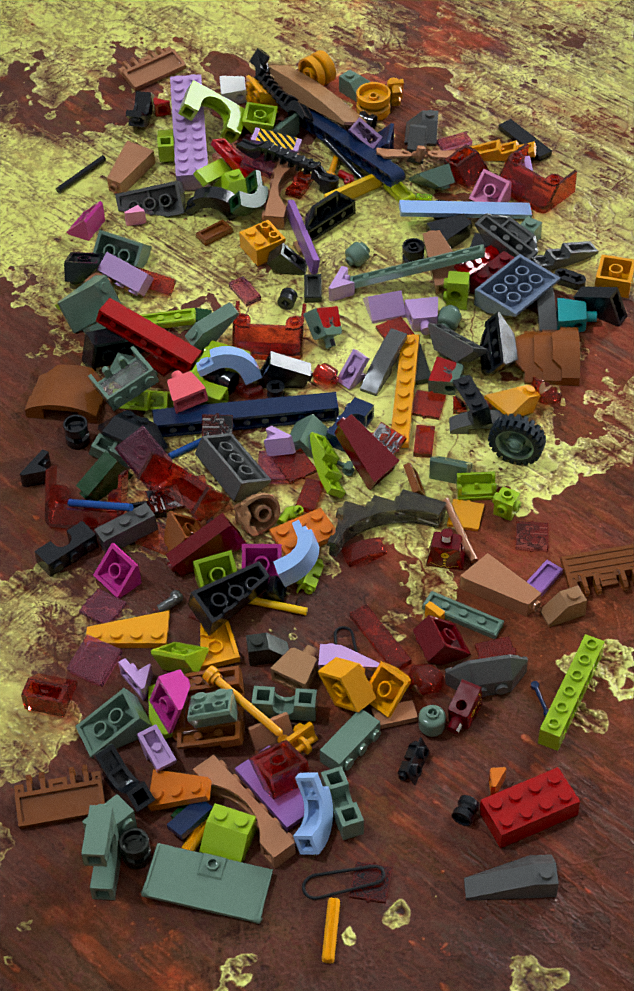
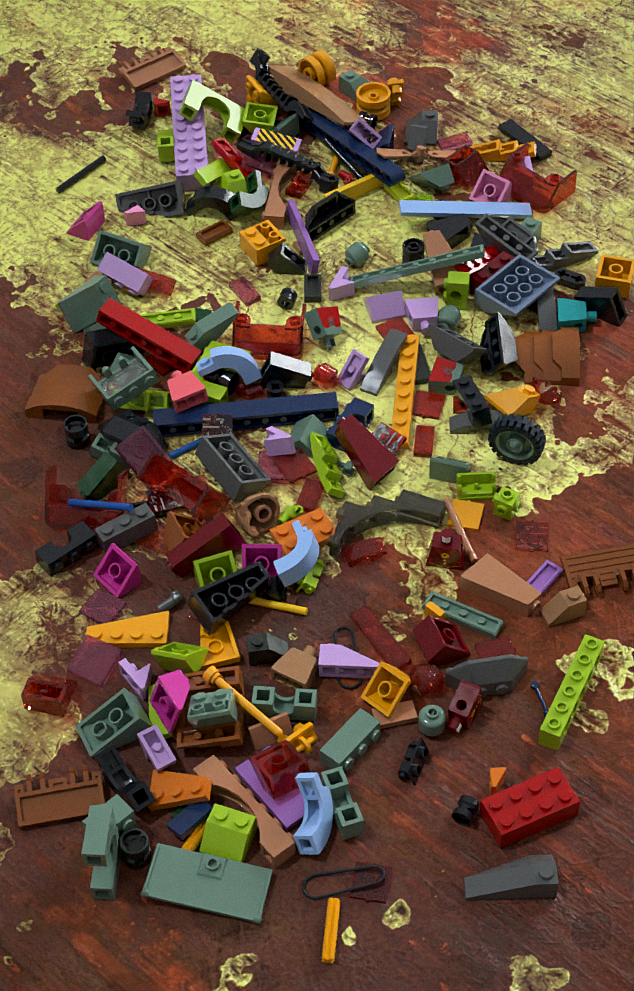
(35, 471): black slope -> none
(80, 265): black slope -> none
(130, 167): nougat slope -> none
(233, 88): white torso -> none
(347, 684): light orange brick -> none
(414, 479): dark orange tile -> none

